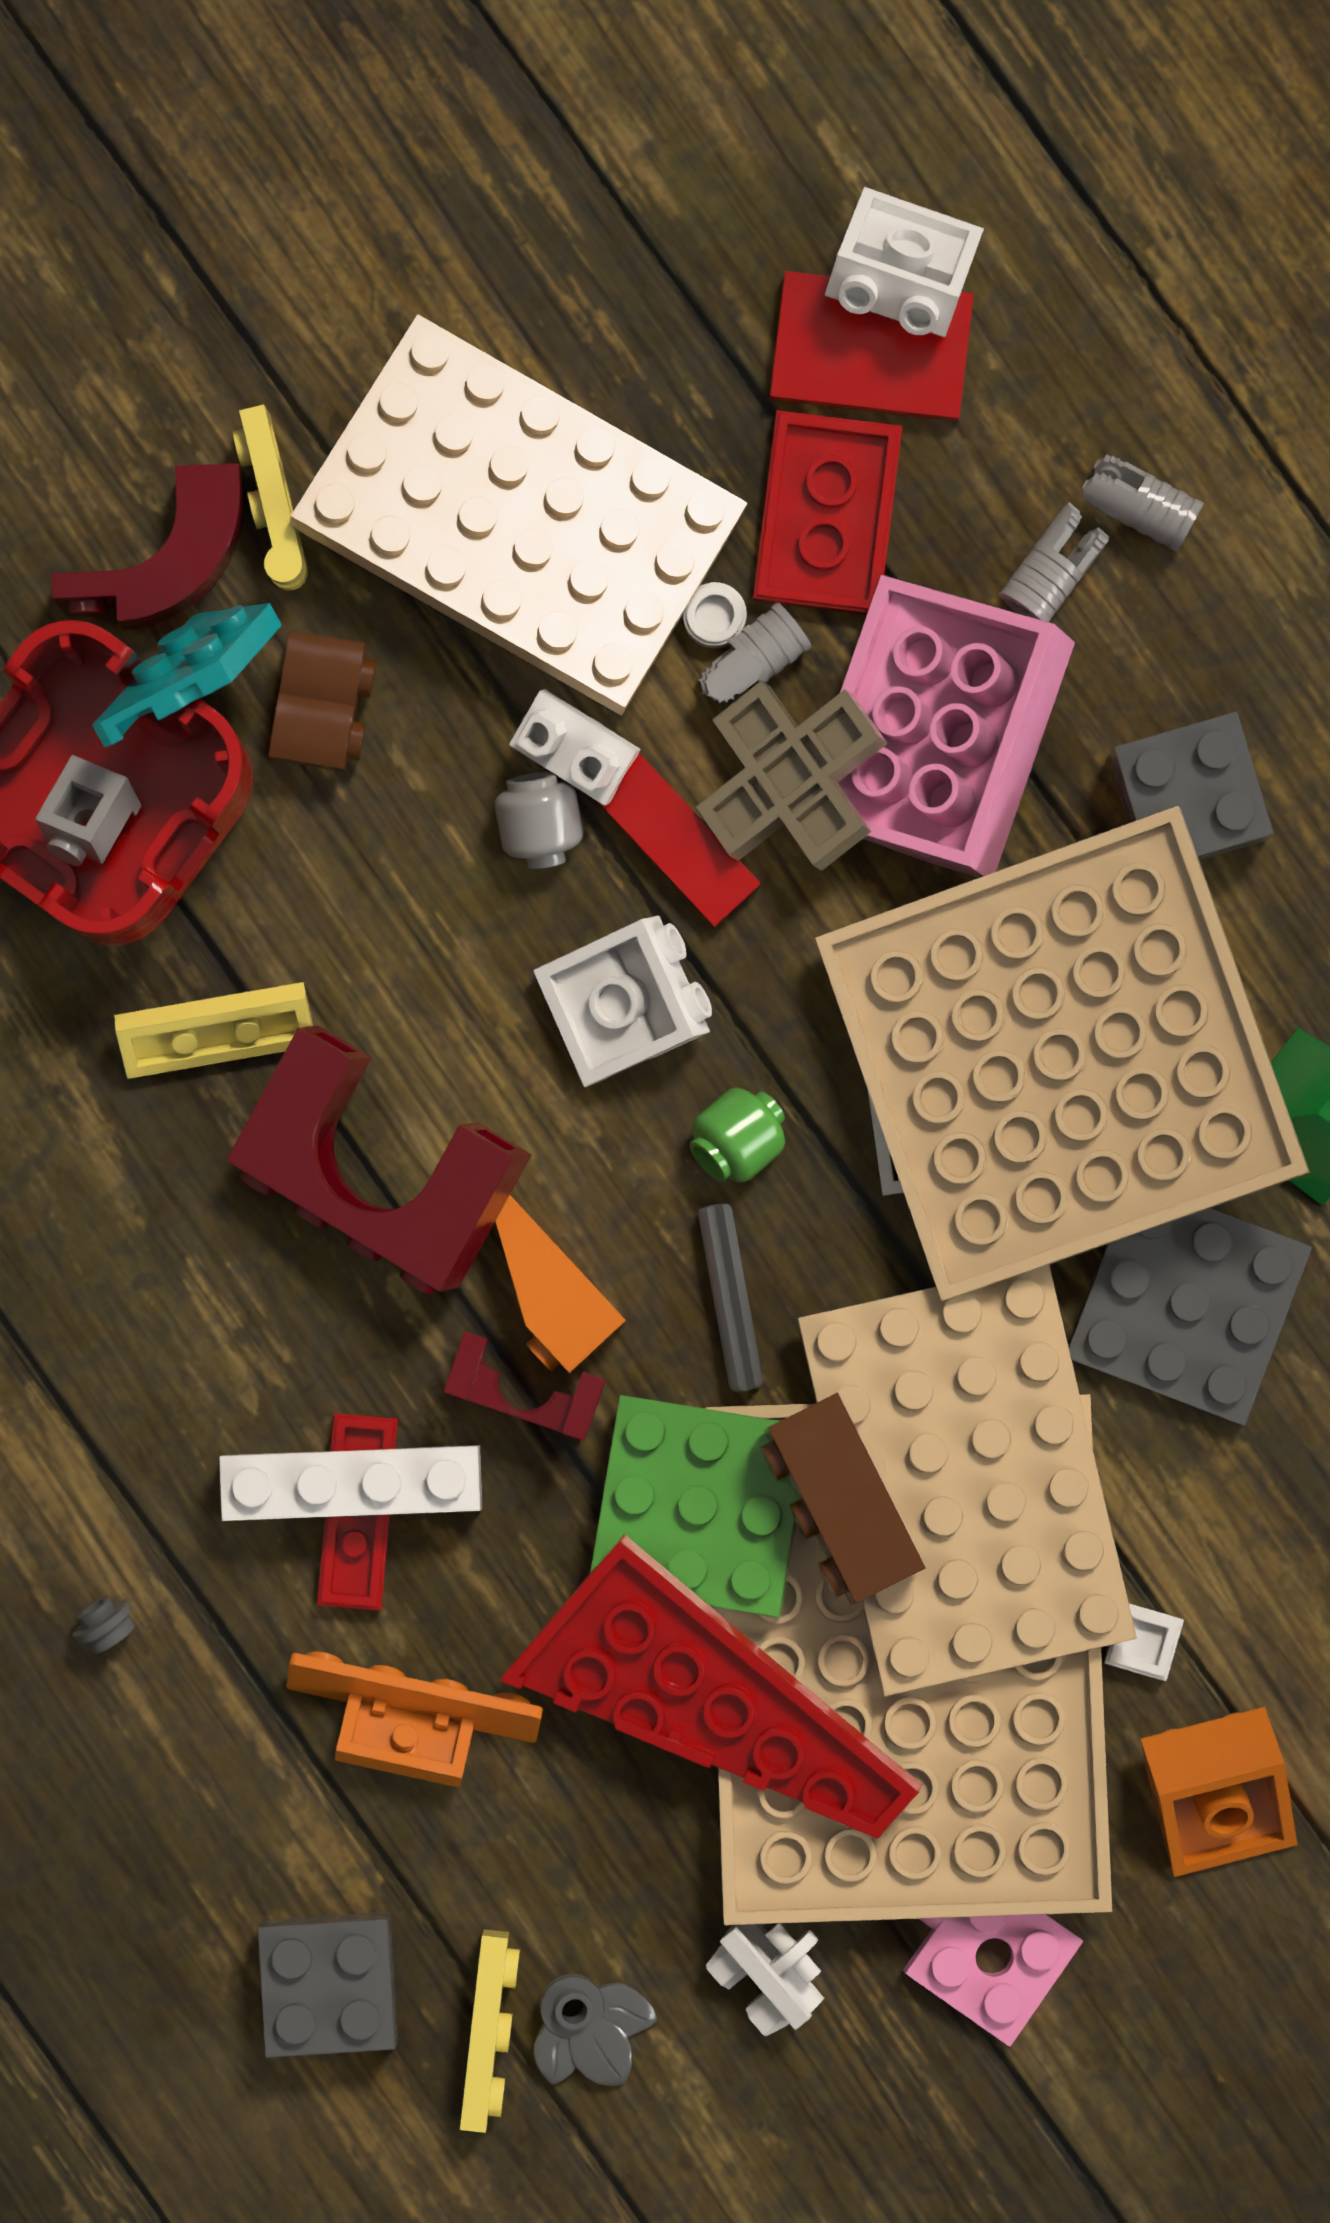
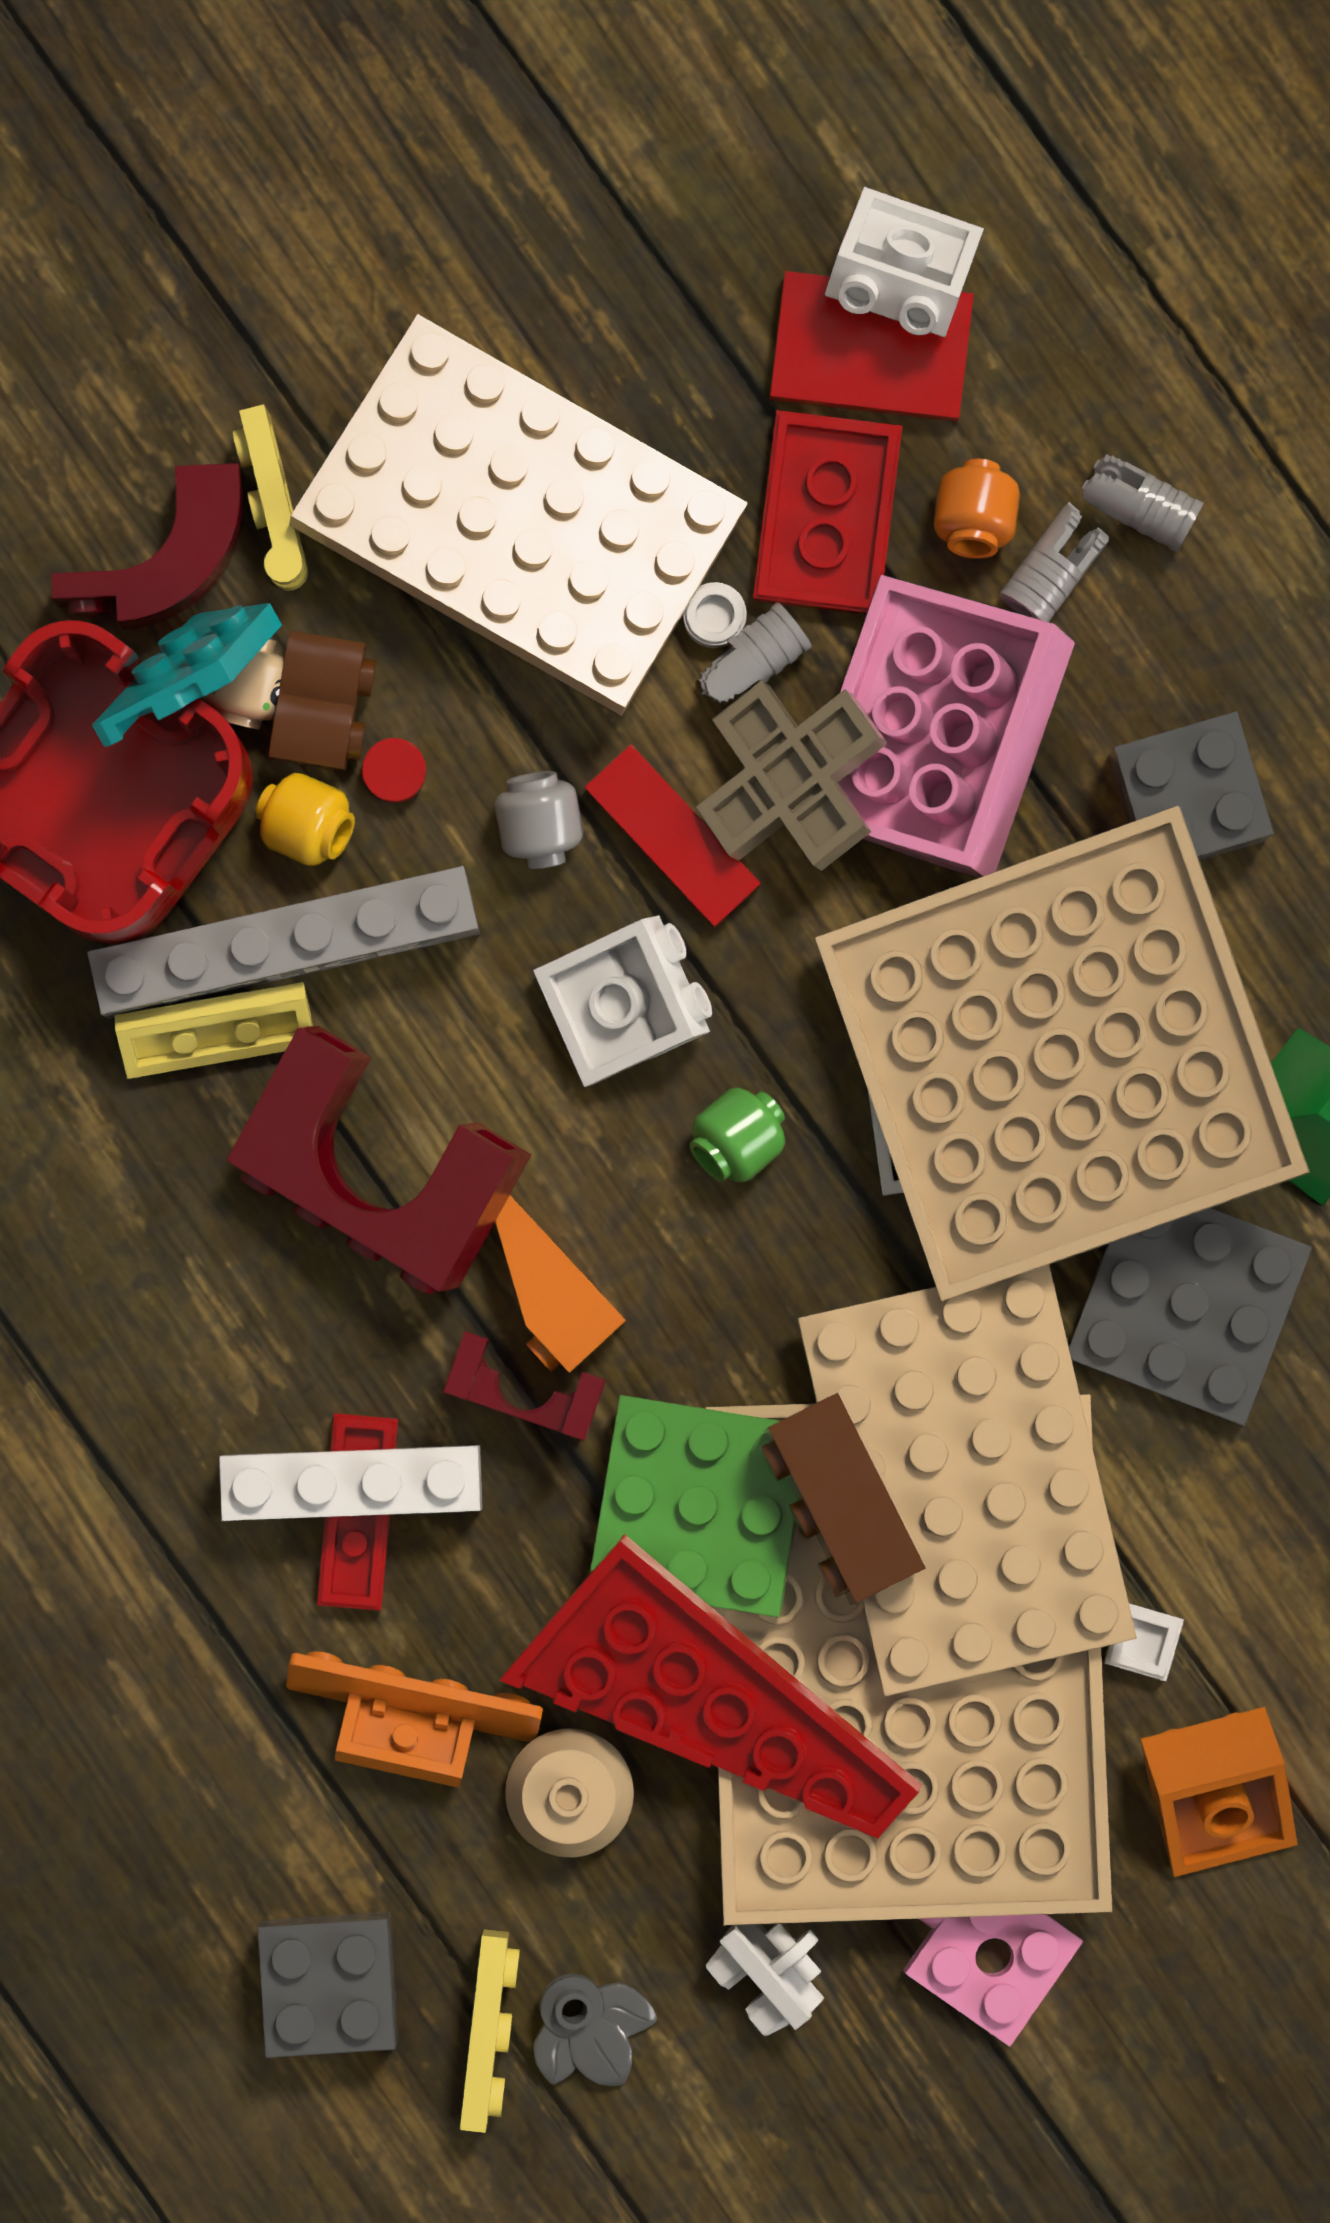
(82, 796): light grey brick -> none
(103, 1624): dark grey plate -> none
(253, 692): none -> tan head
(284, 942): none -> light grey brick
(305, 819): none -> yellow head
(394, 770): none -> red tile
(569, 1793): none -> tan cone
(574, 746): white hips -> none
(730, 1297): dark grey axle -> none
(976, 509): none -> orange head

